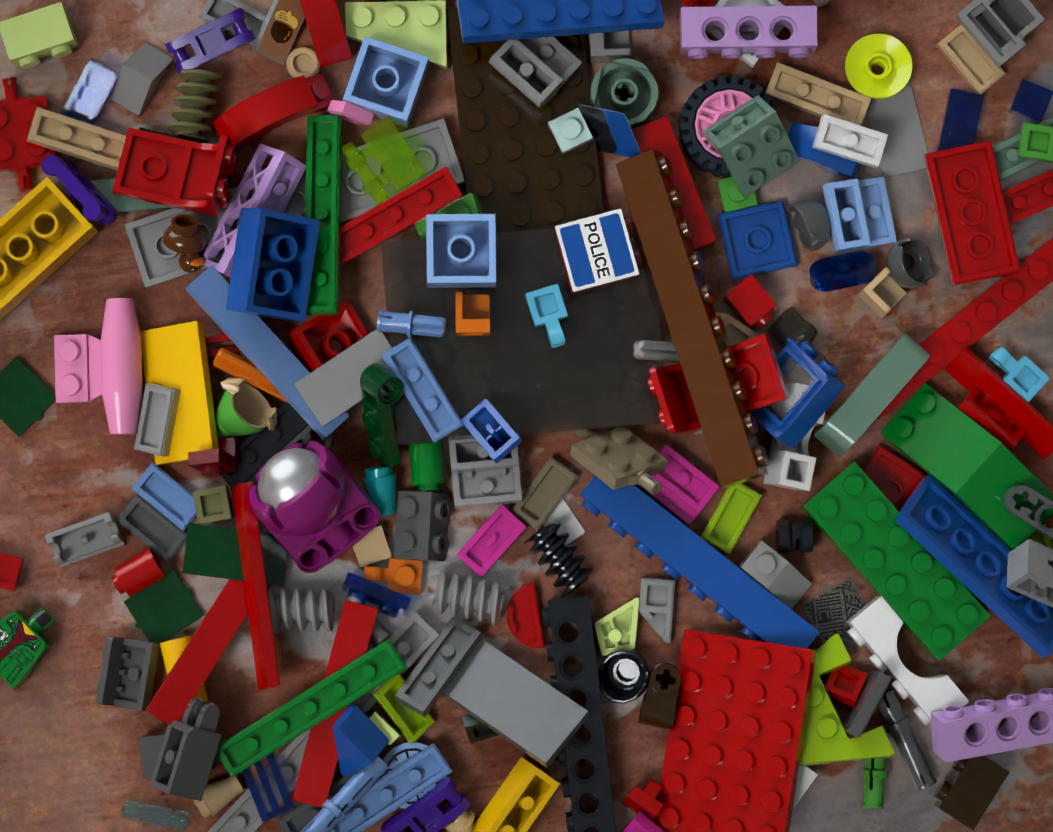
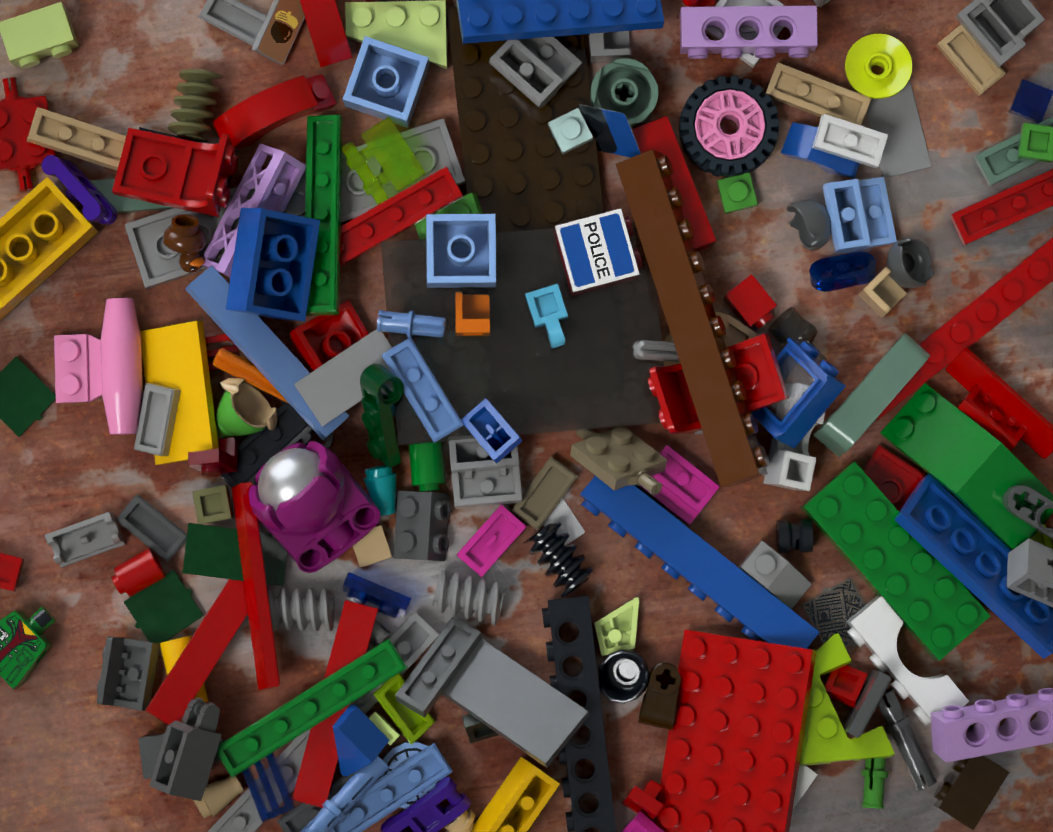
(90, 92): clear blue plate -> none
(140, 78): light grey slope -> none
(155, 815): clear light blue axle -> none
(166, 496): medium blue tile -> none
(210, 41): plate -> none
(303, 62): tan tile -> none
(350, 112): bright pink tile -> none
(401, 575): orange plate -> none
(524, 617): red tile -> none
(656, 605): light grey tile -> none
(731, 517): lime tile -> none
(752, 145): sand green bracket -> none
(757, 240): blue tile -> none
(960, 119): clear blue plate -> none
(972, 213): red tile -> none
(1021, 374): medium azure plate -> none

